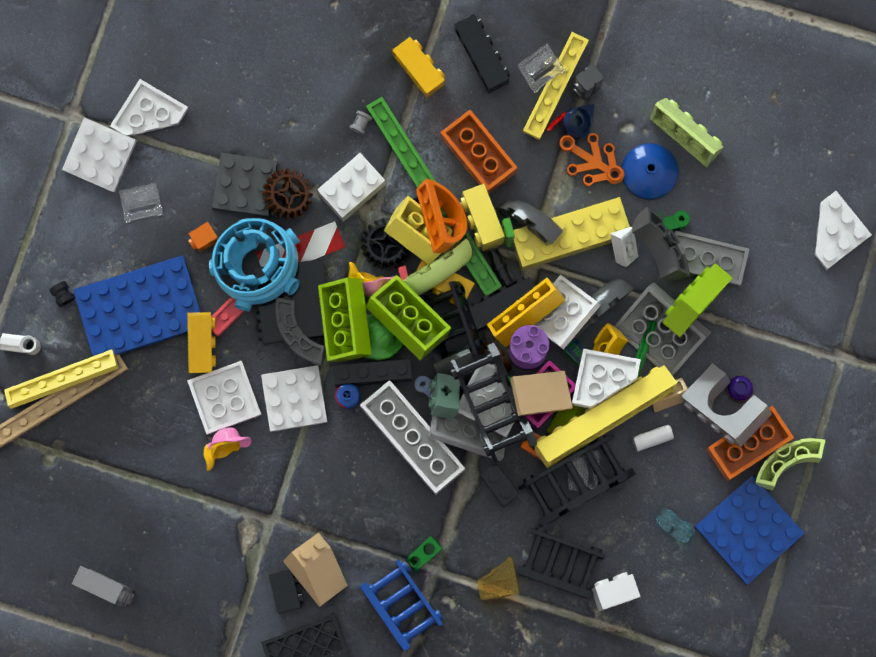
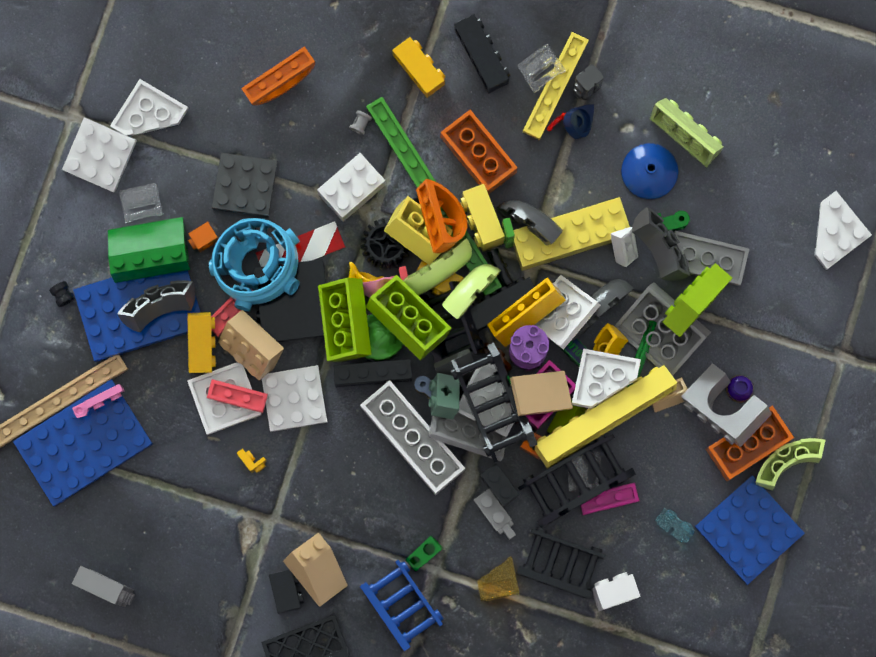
(18, 343): white piece -> none
(61, 379): light yellow plate -> none
(75, 451): none -> blue plate
(98, 401): none -> bright pink hinge
(148, 250): none -> green slope
(156, 302): none -> dark grey brick
(223, 444): hair -> none
(237, 396): none -> coral tile
(247, 458): none -> yellow bracket
(250, 345): none -> tan brick
(280, 78): none -> orange window
(287, 186): reddish brown gear -> none
(293, 335): dark grey tile -> none
(345, 402): blue head -> none
(464, 293): none -> yellowish green brick
(495, 513): none -> light grey hinge
(594, 161): orange plant -> none
(612, 498): none -> dark pink tile
(652, 438): white brick -> none

